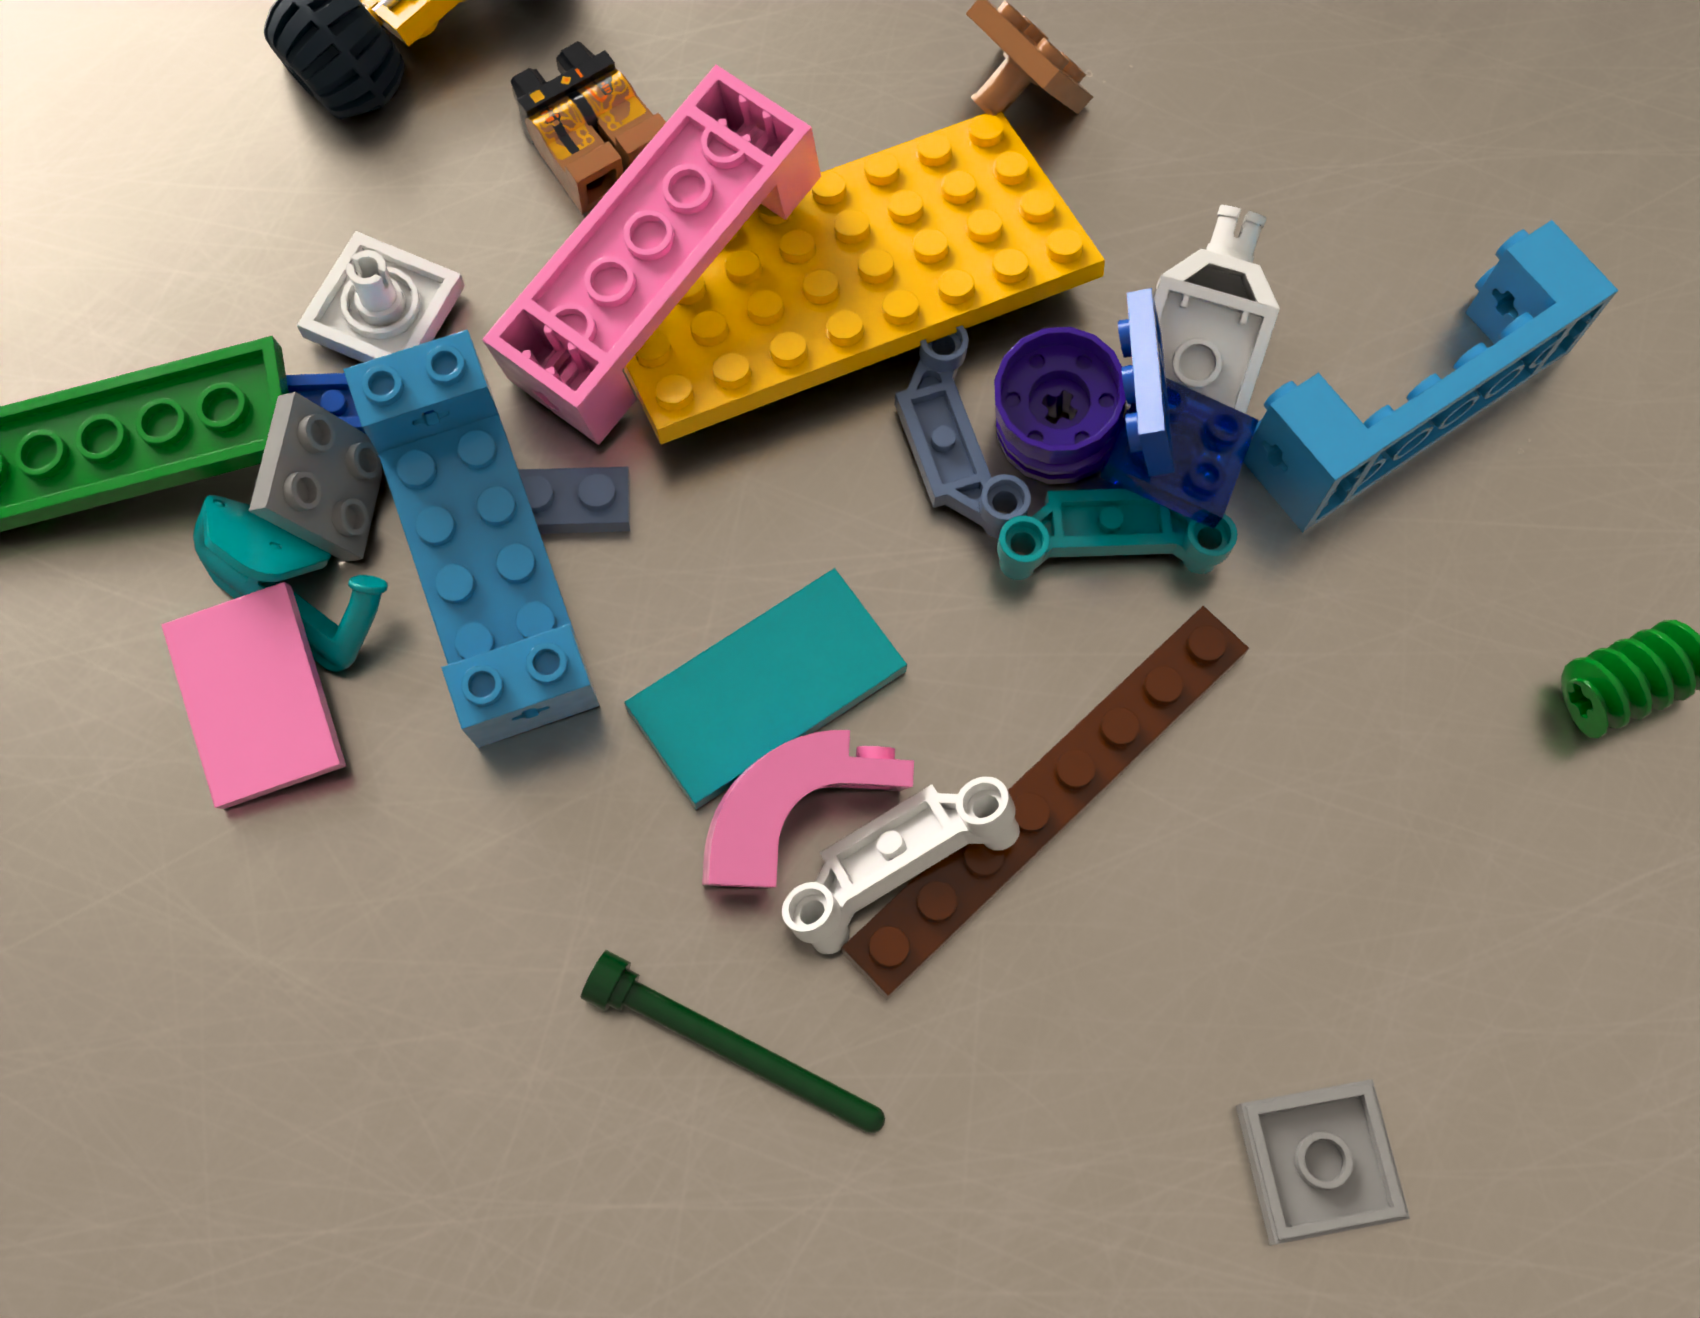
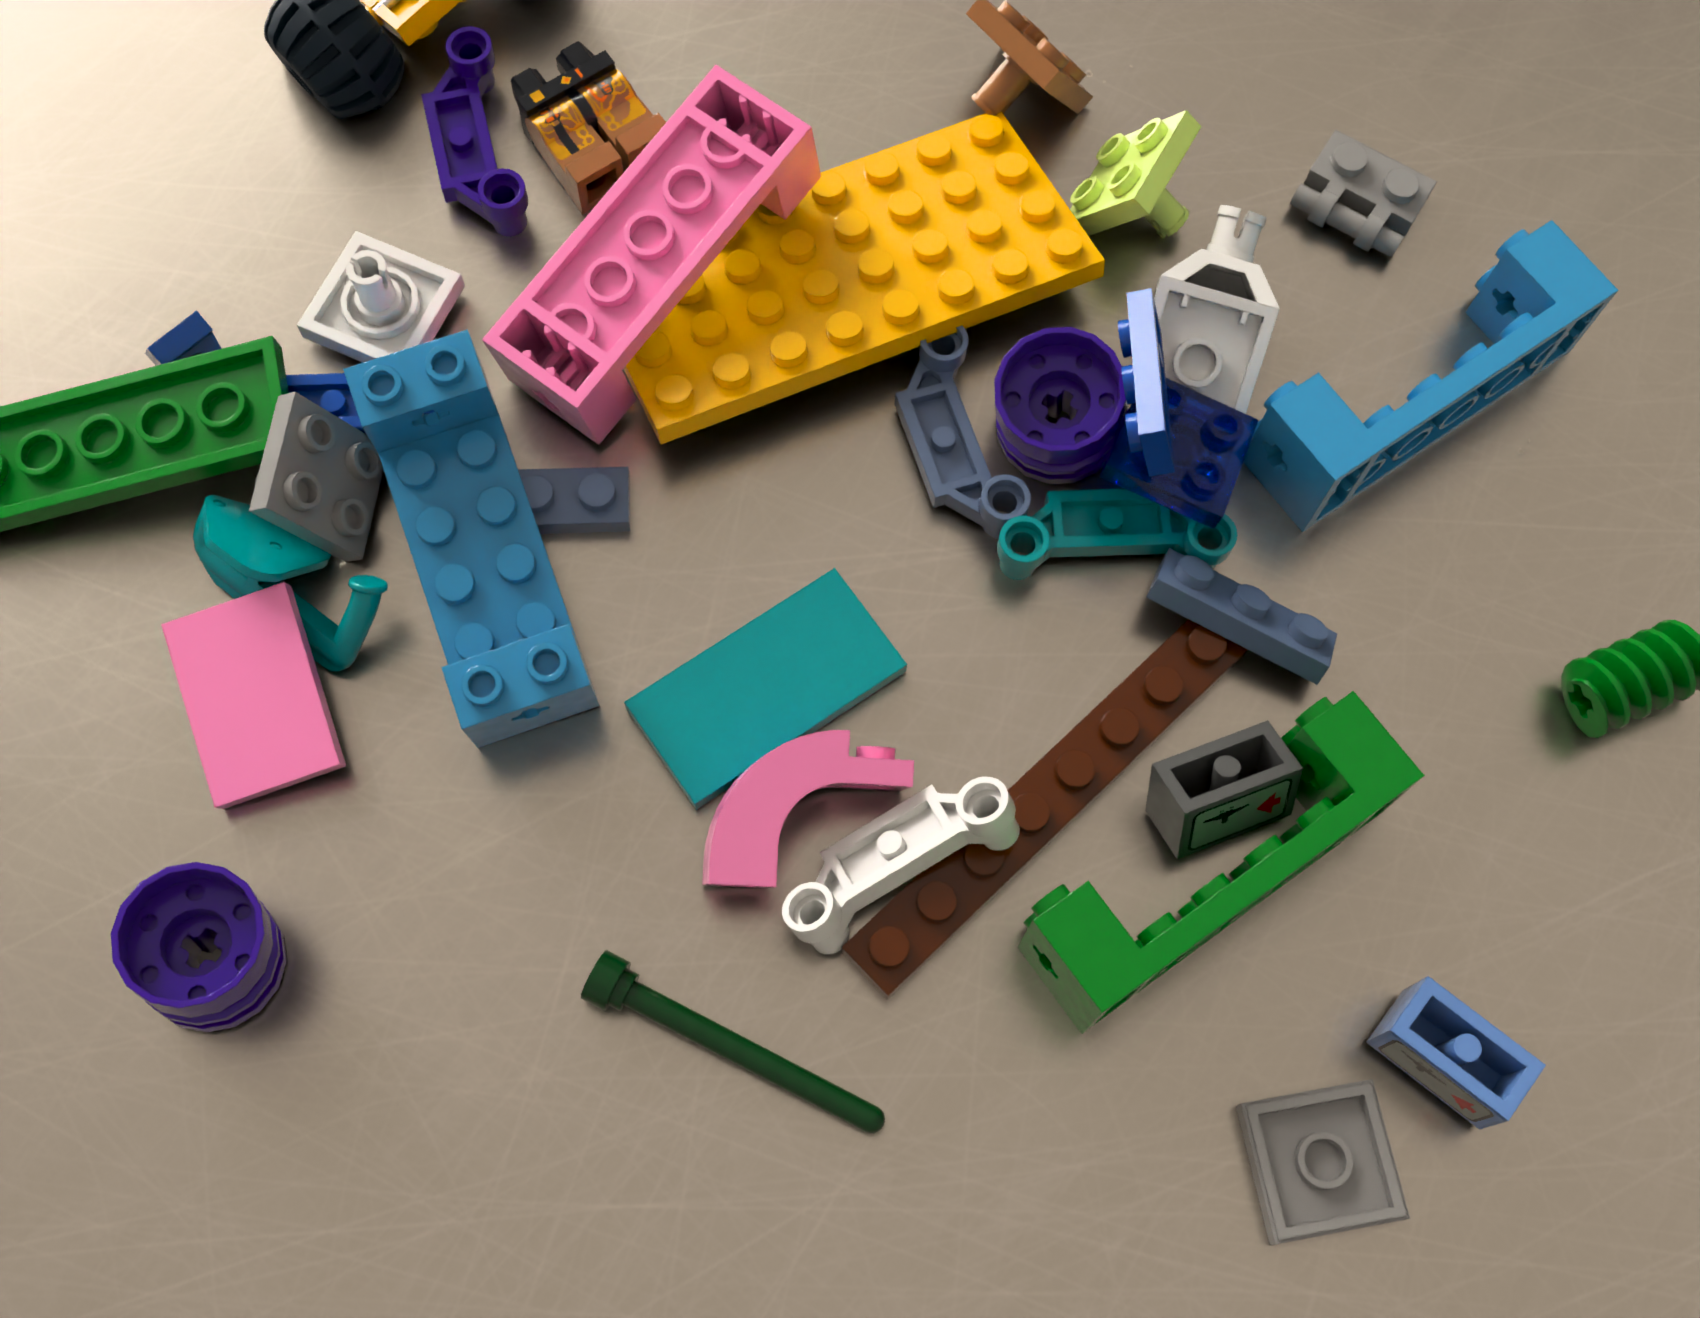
(186, 339): none -> blue tile
(194, 911): none -> dark purple wheel
(463, 138): none -> dark purple plate
(1134, 178): none -> yellowish green plate
(1223, 789): none -> dark grey brick
(1243, 615): none -> sand blue plate
(1346, 781): none -> green plate
(1369, 184): none -> light grey plate
(1456, 1054): none -> medium blue brick

